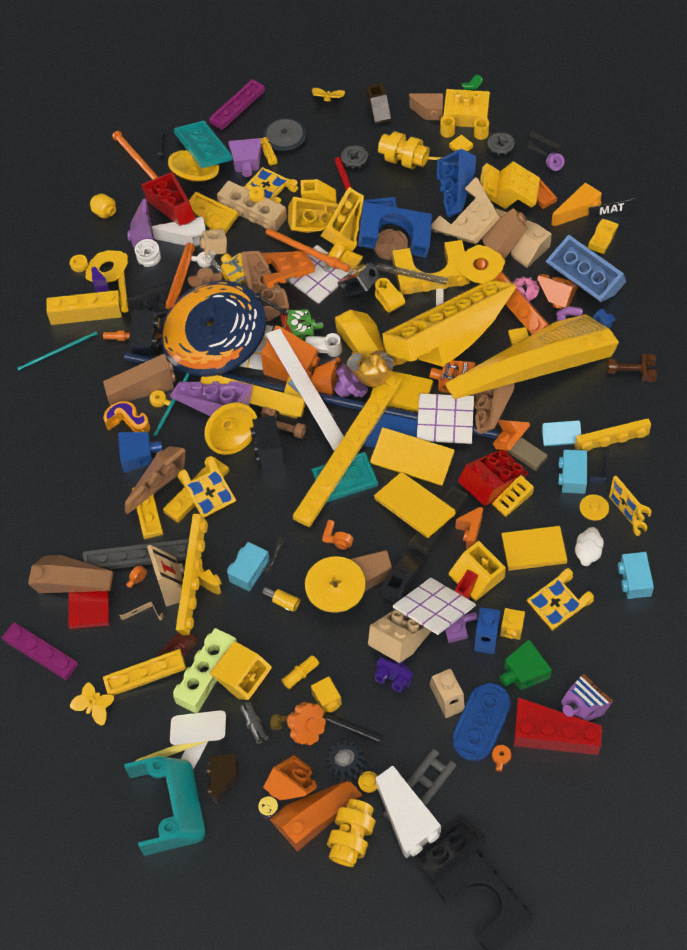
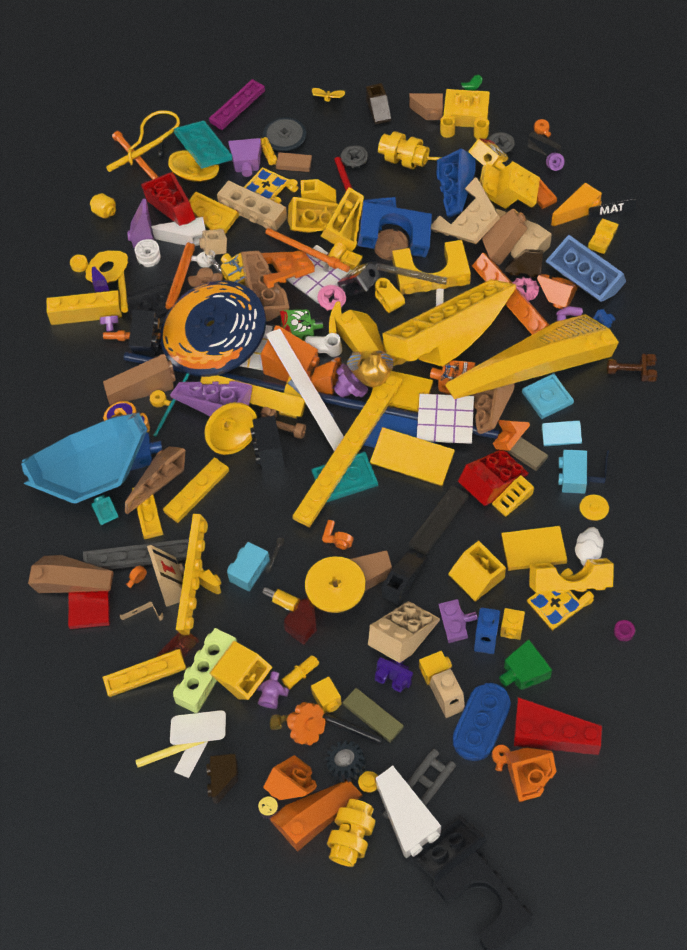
(40, 651): magenta plate -> none
(57, 350): teal piece -> none
(88, 459): none -> dark azure panel
(94, 702): yellow piece -> none
(104, 509): none -> teal bracket
(109, 320): none -> medium lavender tile
(132, 155): none -> yellow piece
(187, 823): teal windscreen -> none
(208, 491): yellow flag -> none
(253, 722): dark grey pin -> none
(256, 193): yellow piece -> none
(258, 296): black hinge -> none
(270, 691): none -> medium lavender piece
(294, 162): none -> medium nougat tile
(302, 622): none -> clear red slope
(326, 292): none -> bright pink gear
(335, 312): none -> yellow slope
(373, 715): none -> olive tile
(414, 504): yellow tile -> none
(434, 605): white piece -> none
(434, 665): none -> yellow brick
(461, 142): yellow tile -> none
(466, 268): yellow piece -> none
(466, 584): red piece -> none
(470, 524): orange slope -> none
(488, 152): none -> yellow torso
(517, 335): yellow tile -> none
(527, 262): none -> dark brown slope
(530, 771): none -> orange slope
(542, 127): none -> orange piece
(547, 396): none -> medium azure tile
(585, 700): torso -> none
(595, 574): none -> yellow arch
(612, 435): yellow plate -> none
(624, 630): none -> magenta tile
(629, 505): yellow flag -> none
(636, 575): medium azure brick -> none

